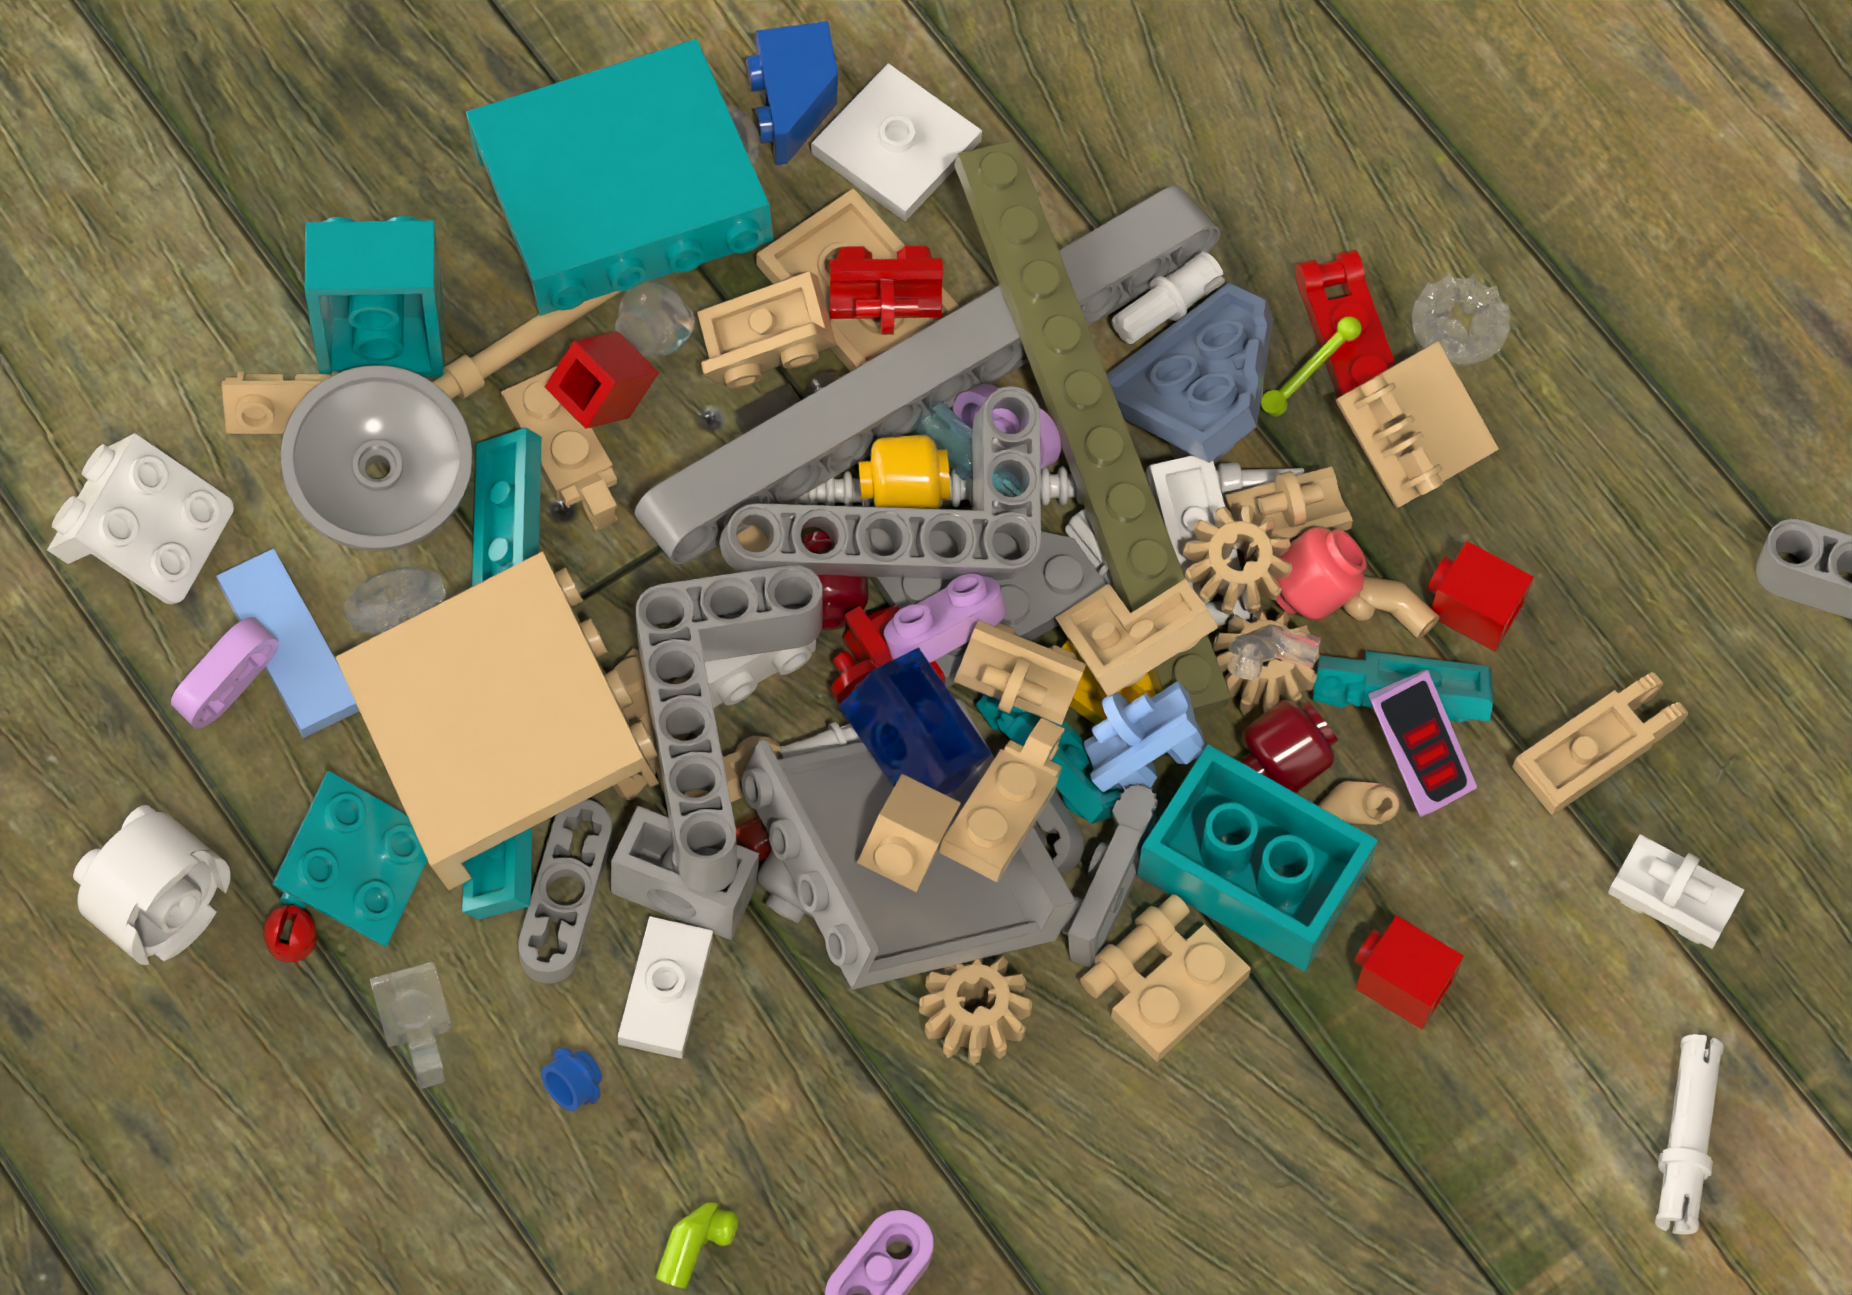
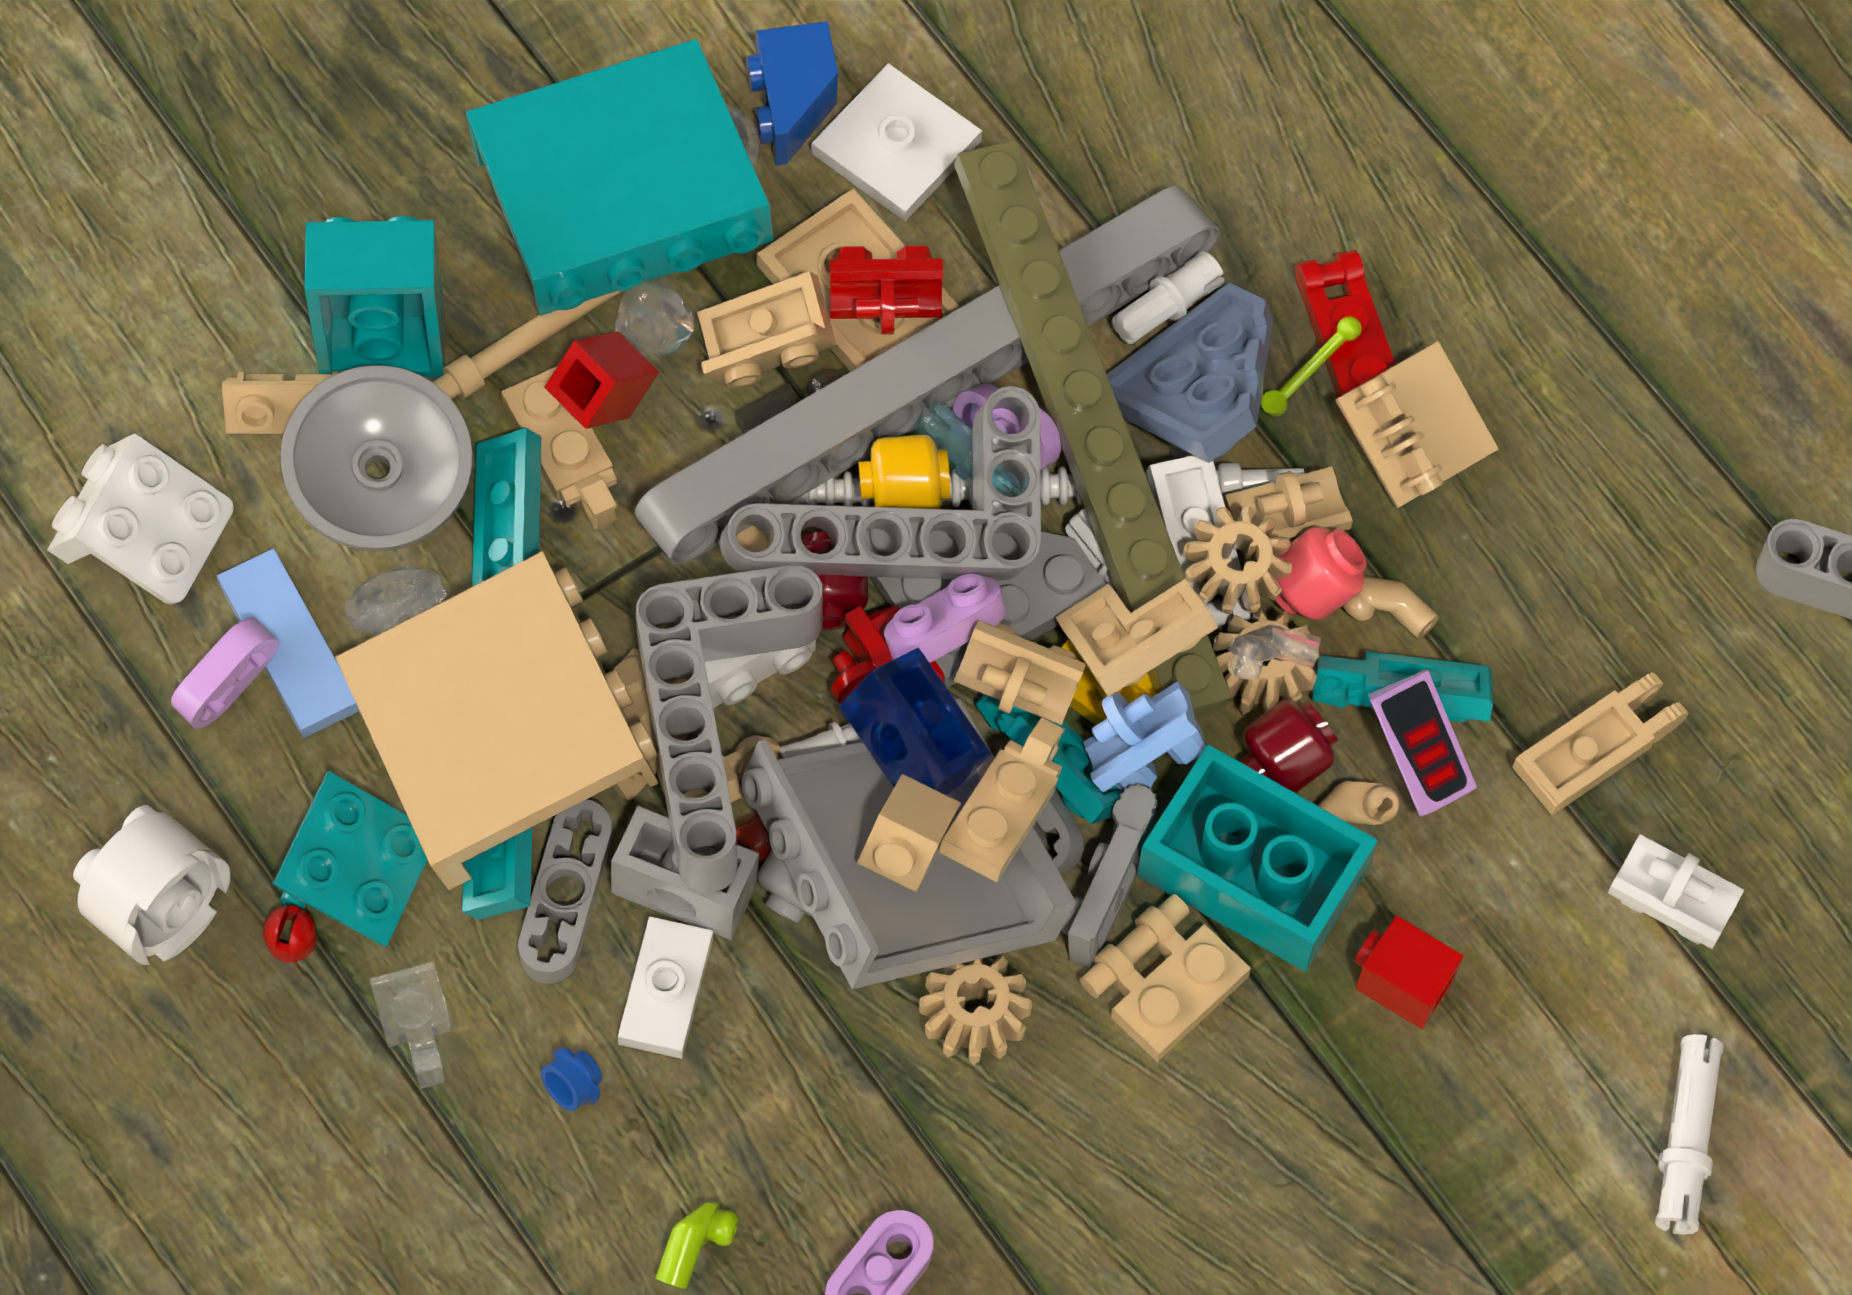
(1479, 594): red brick -> none
(1488, 326): clear gear -> none

